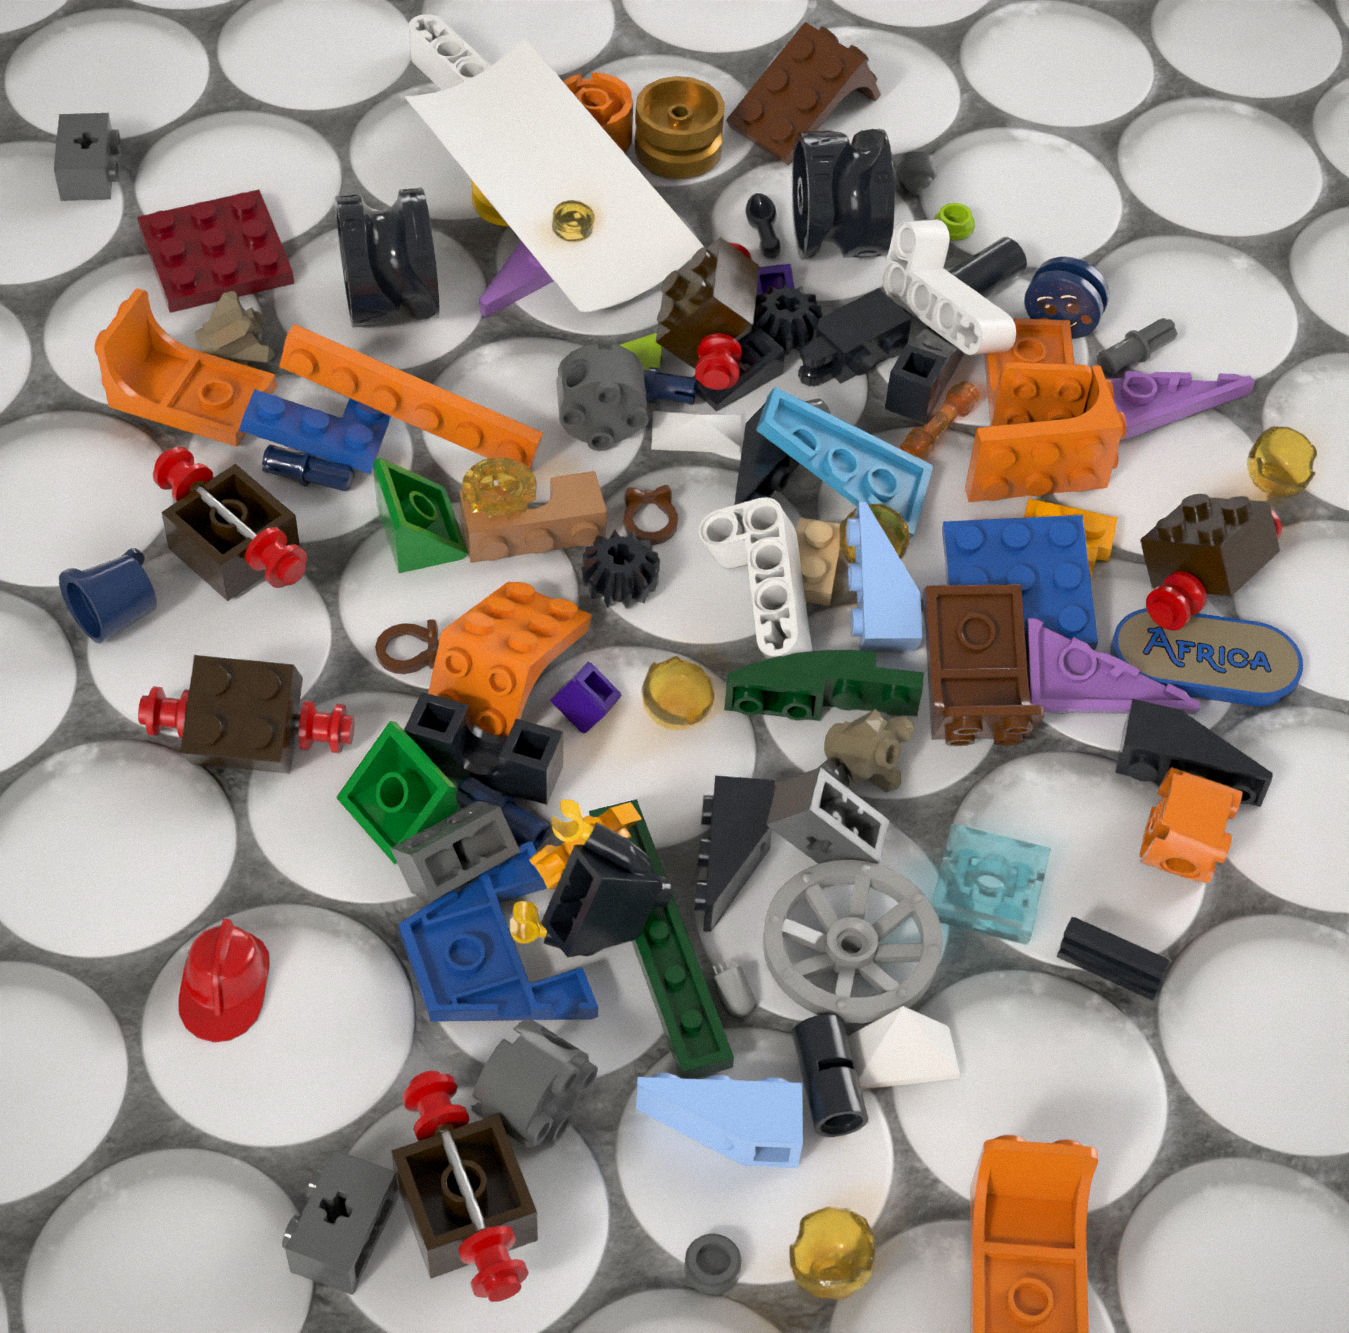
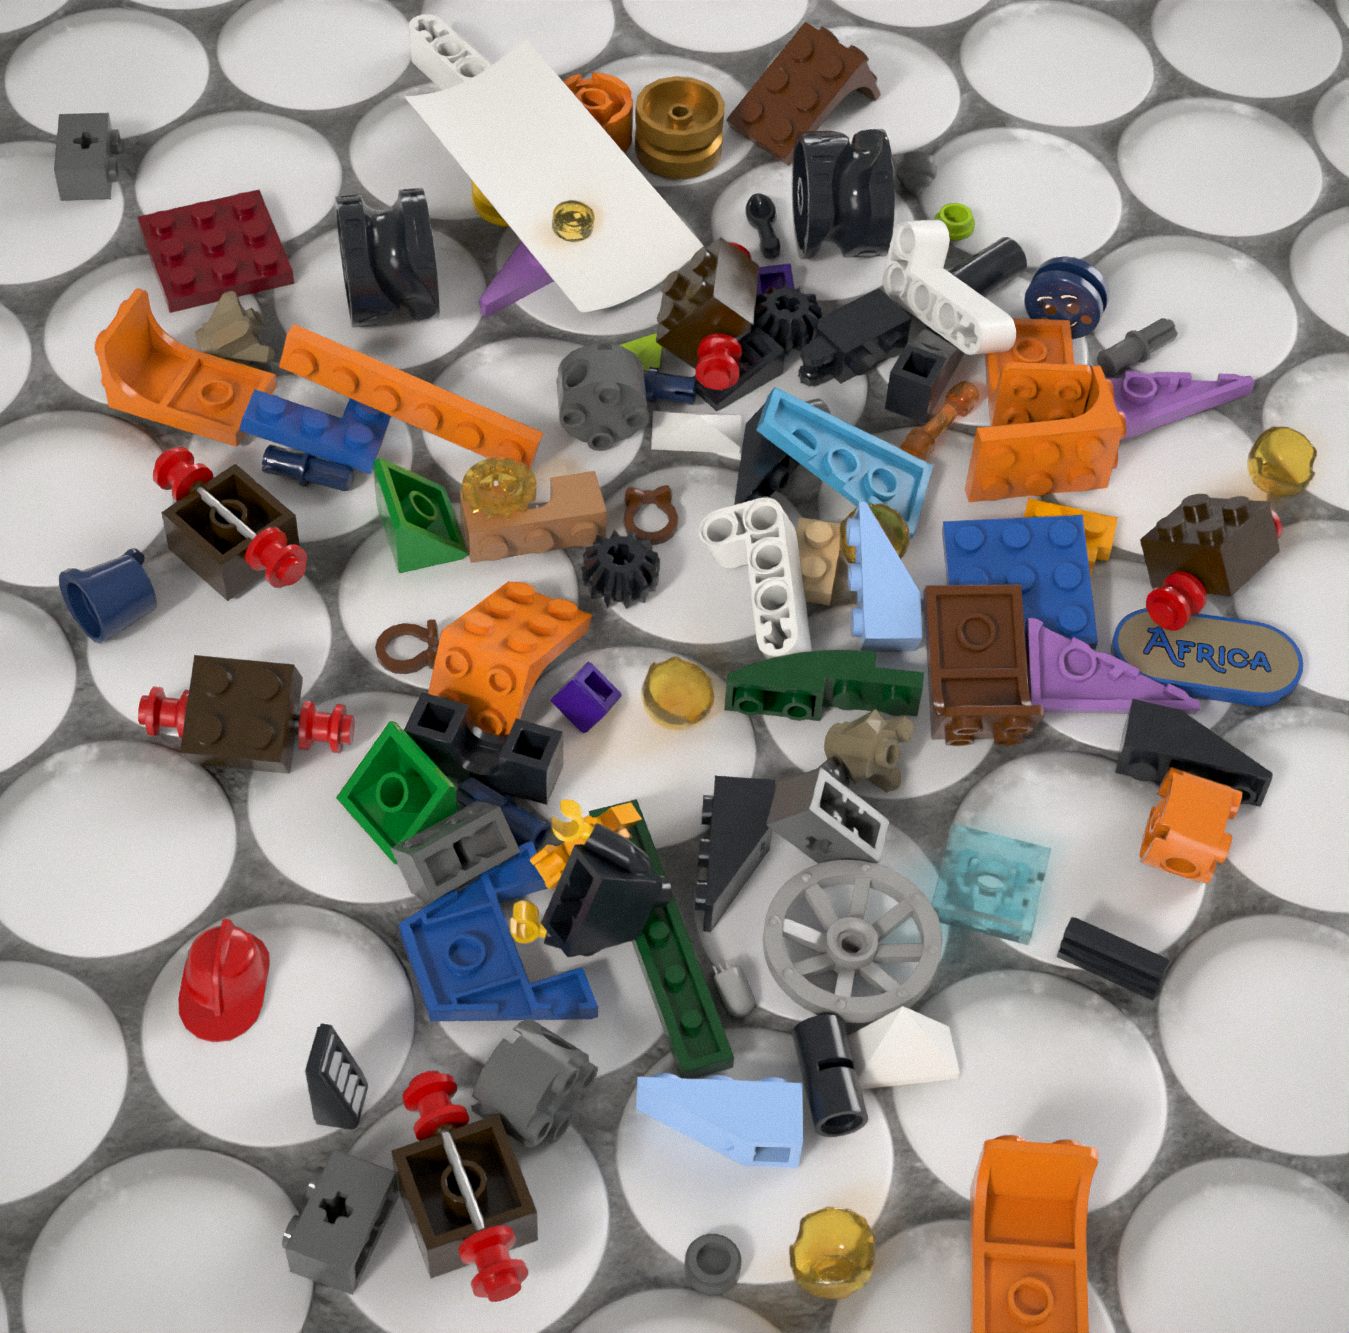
(334, 1081): none -> black slope

